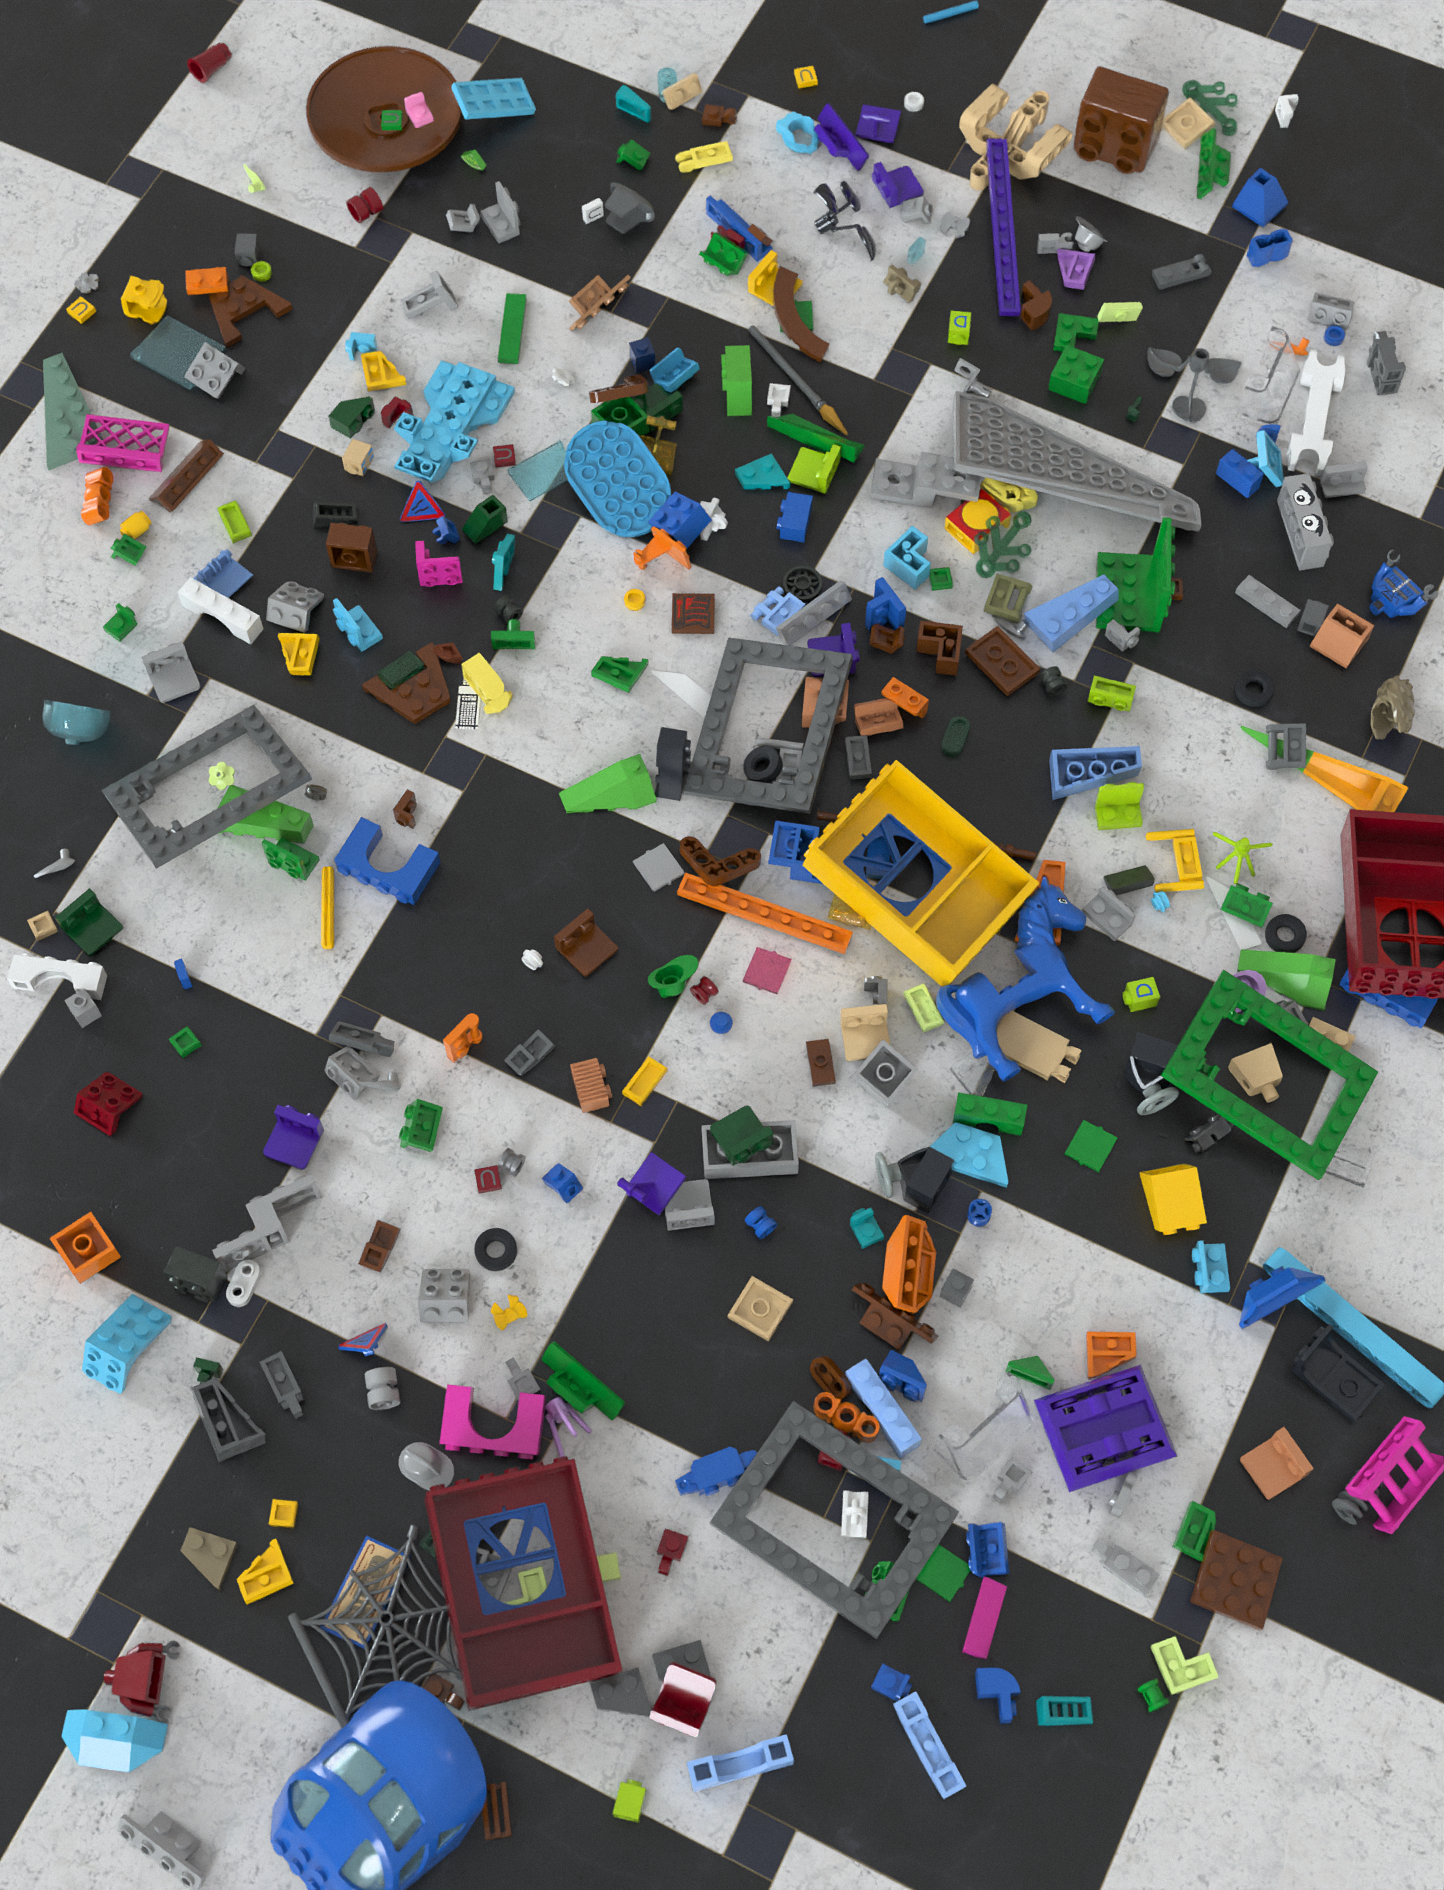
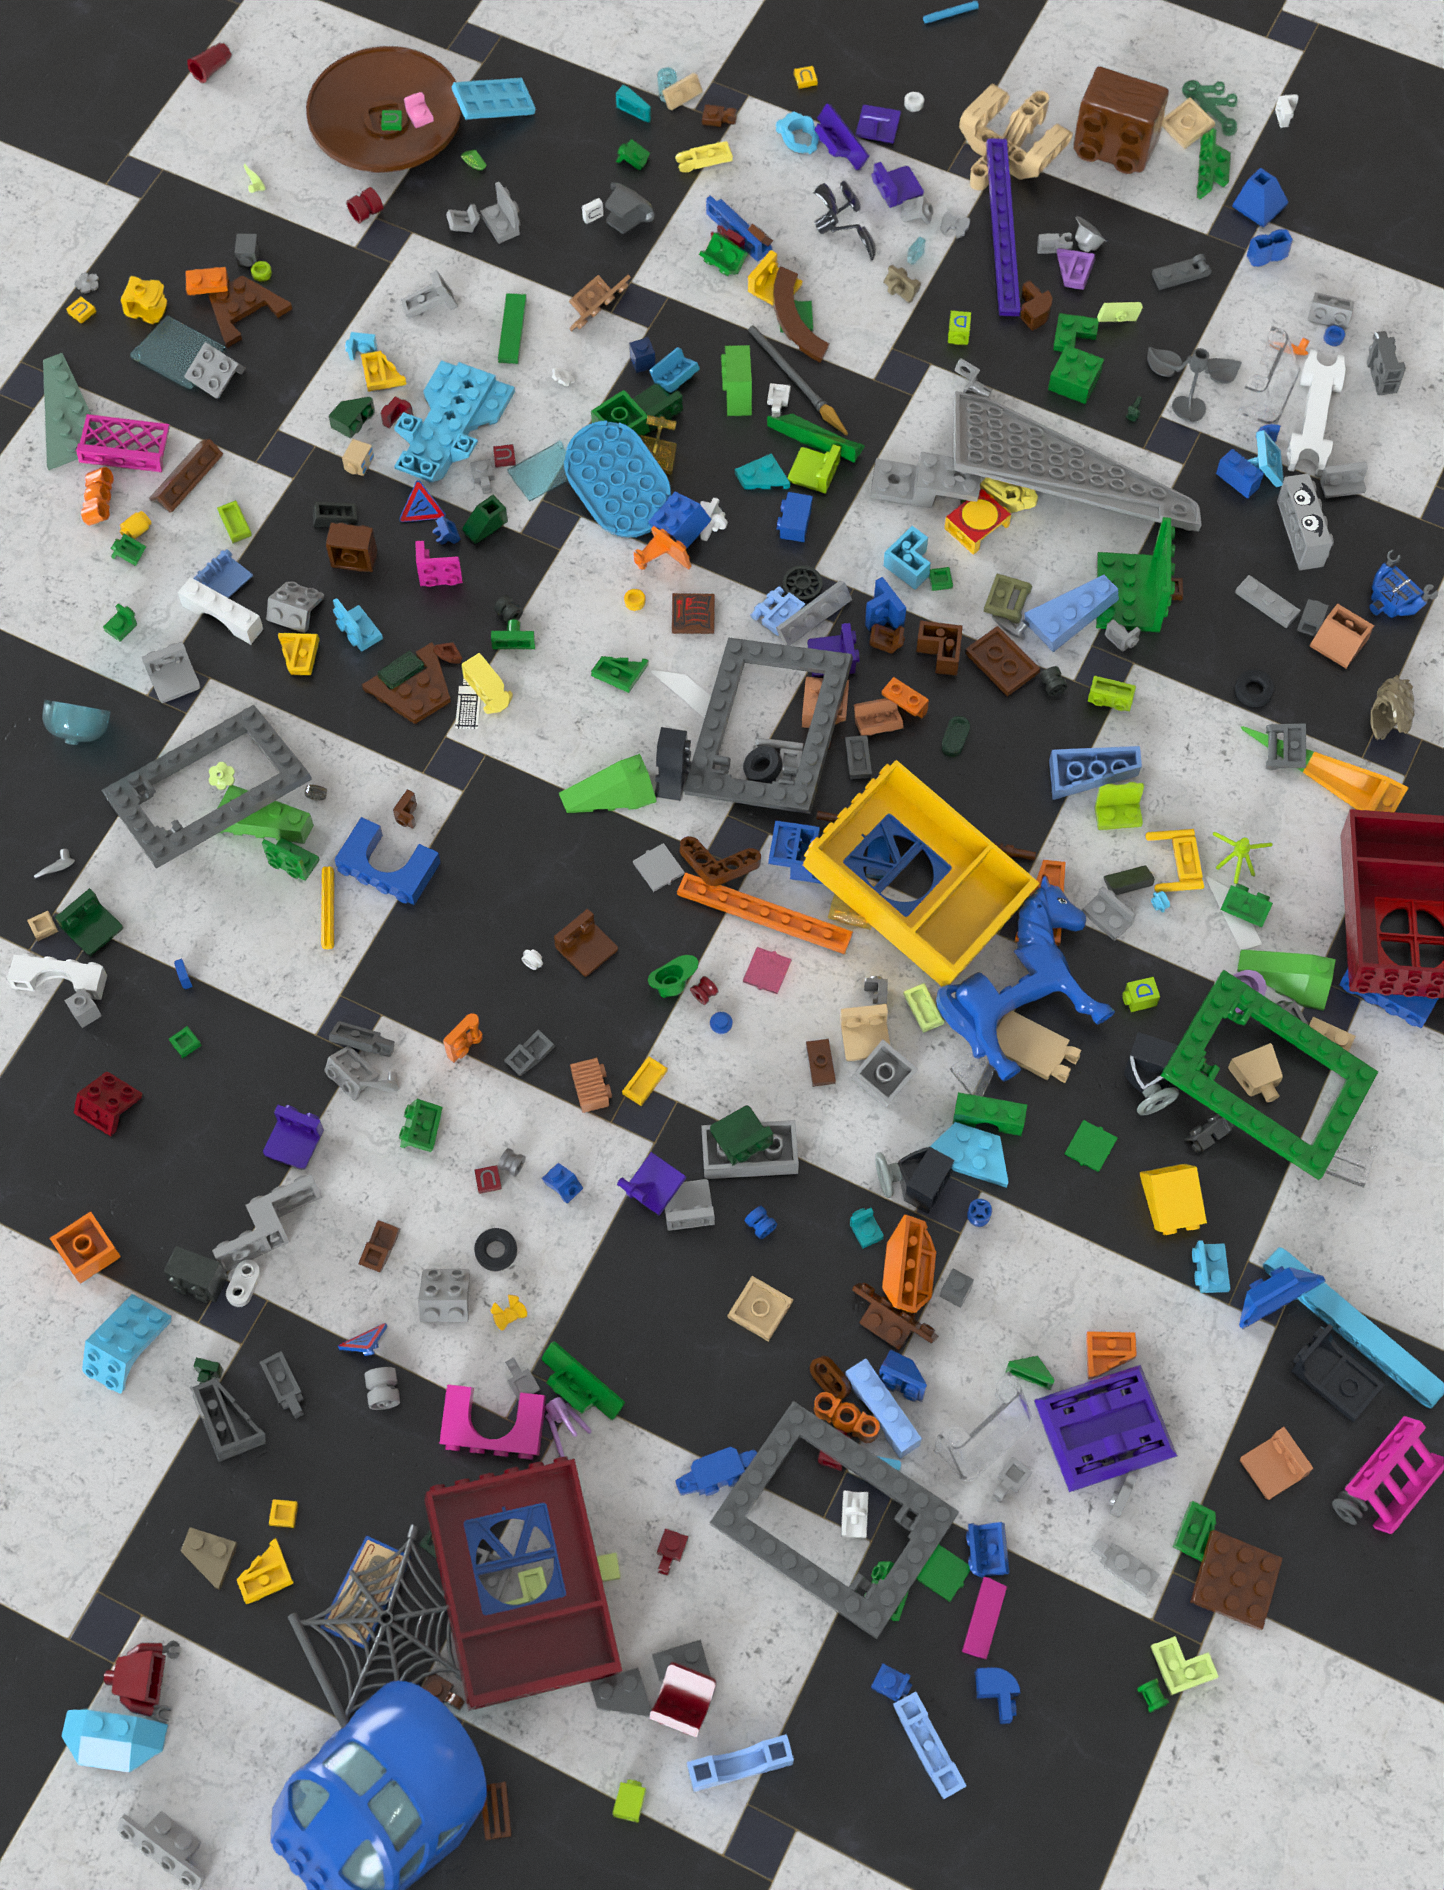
(426, 1465): light grey piece -> none
(502, 560): teal wing -> none
(633, 386): reddish brown beam -> none
(1000, 546): clear green plant -> none
(1050, 1719): teal slope -> none
(1291, 922): black tyre -> none

